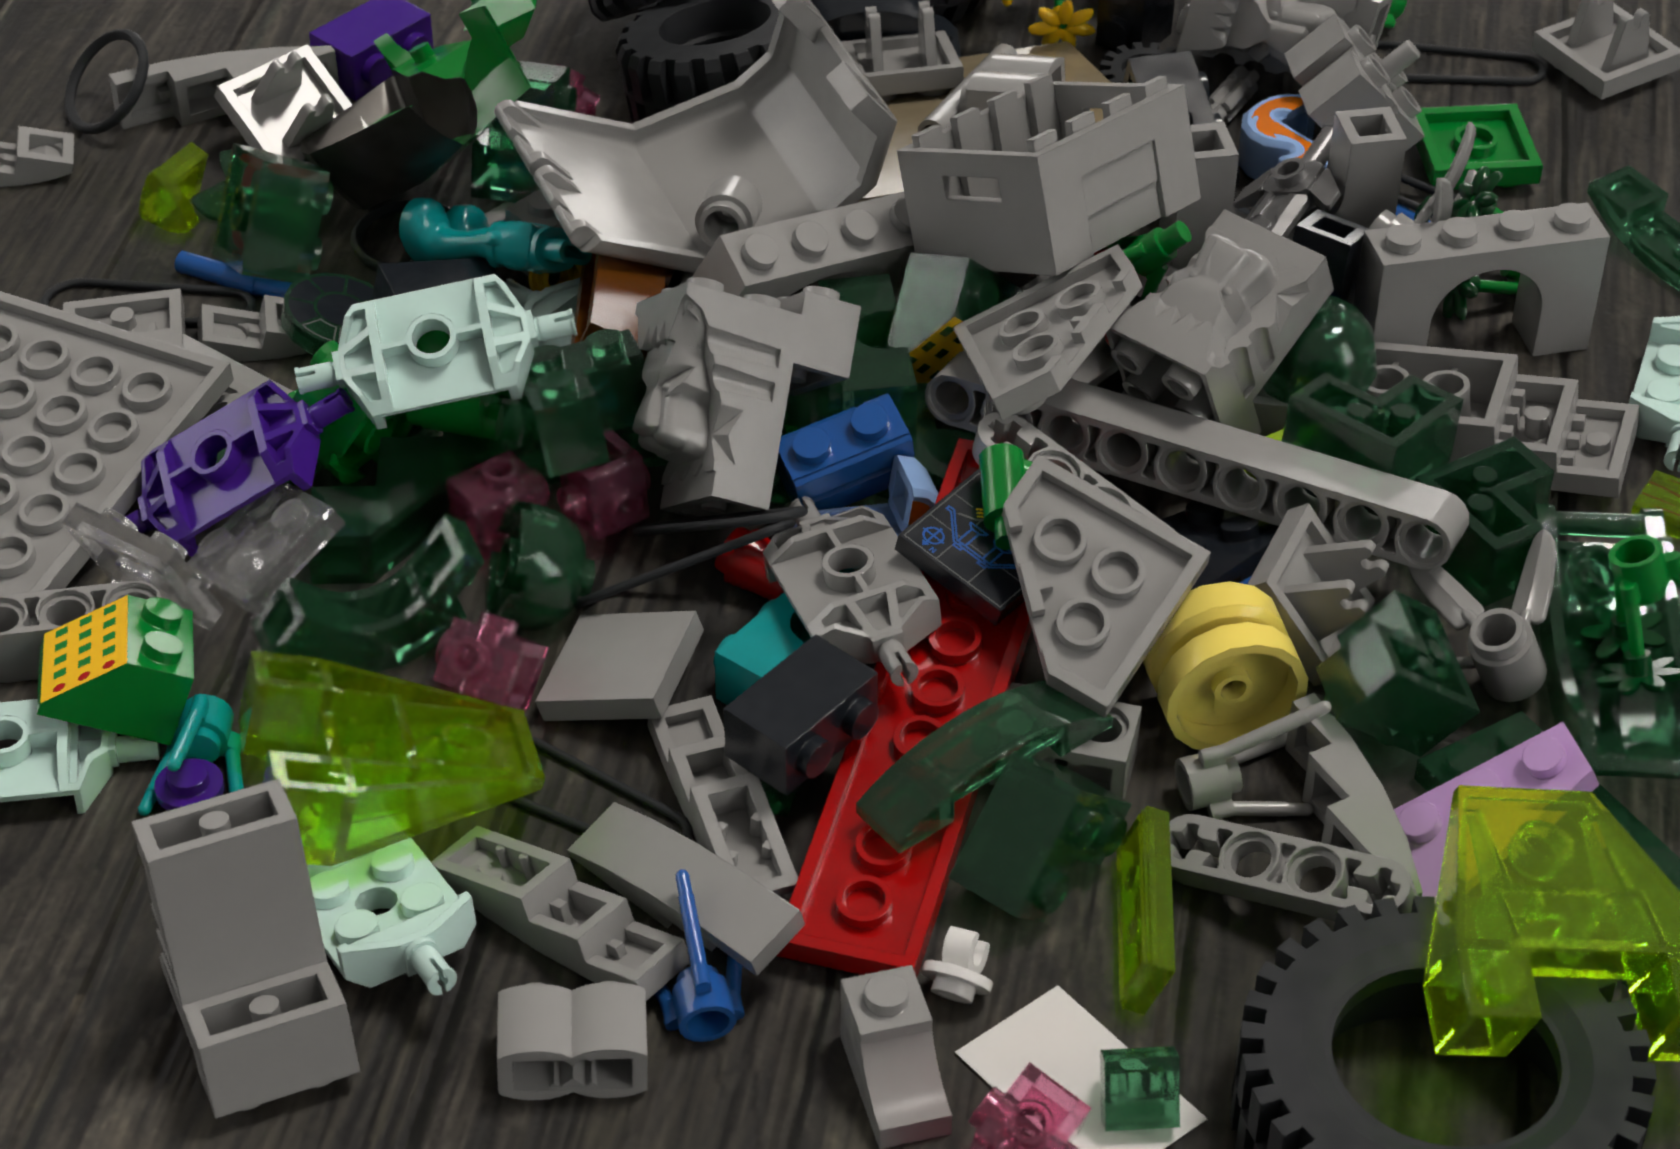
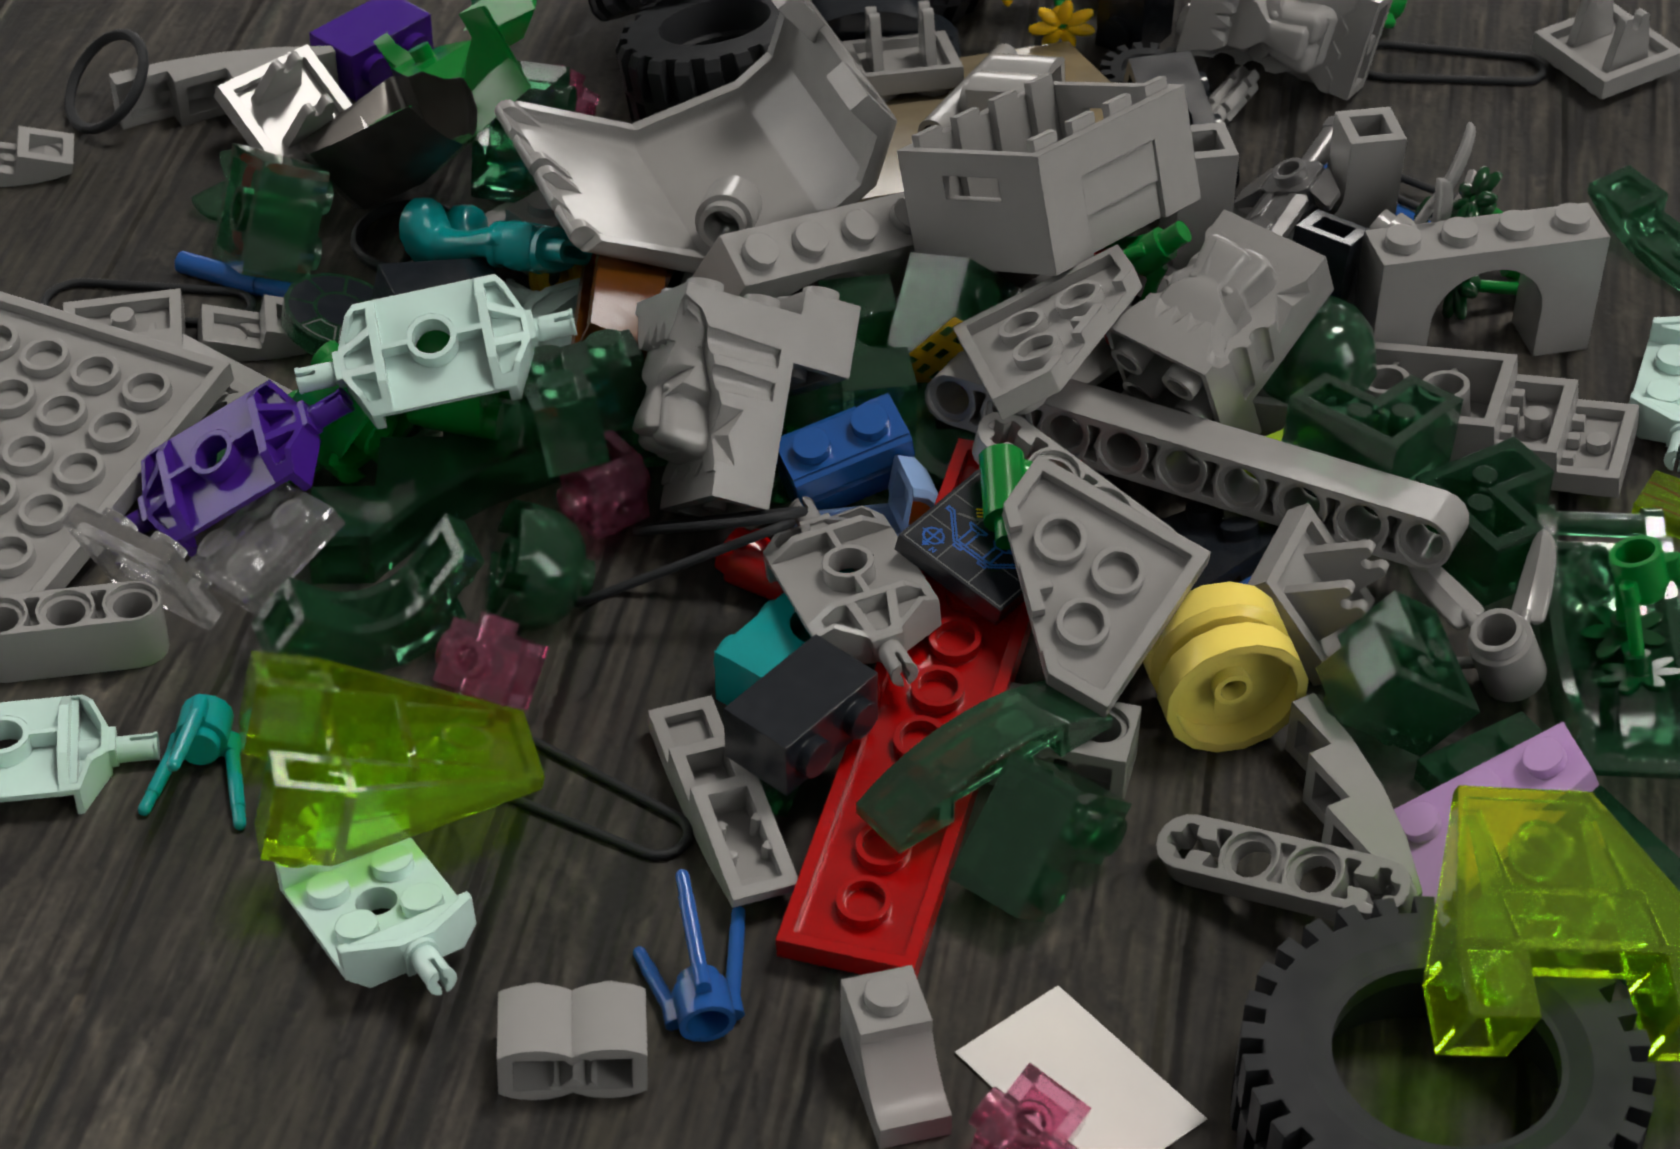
(120, 668): green slope -> none
(170, 187): clear neon green tile -> none
(190, 784): dark purple plate -> none
(245, 947): light grey brick -> none
(486, 490): clear pink brick -> none
(547, 908): light grey slope -> none
(620, 666): light grey tile -> none
(732, 908): light grey slope -> none
(959, 971): white plate -> none
(1140, 1088): clear green tile -> none
(1145, 910): clear neon green tile -> none
(1215, 774): light grey plant -> none
(1274, 132): light blue animal -> none
(1346, 74): light grey brick -> none
(1499, 143): green plate -> none

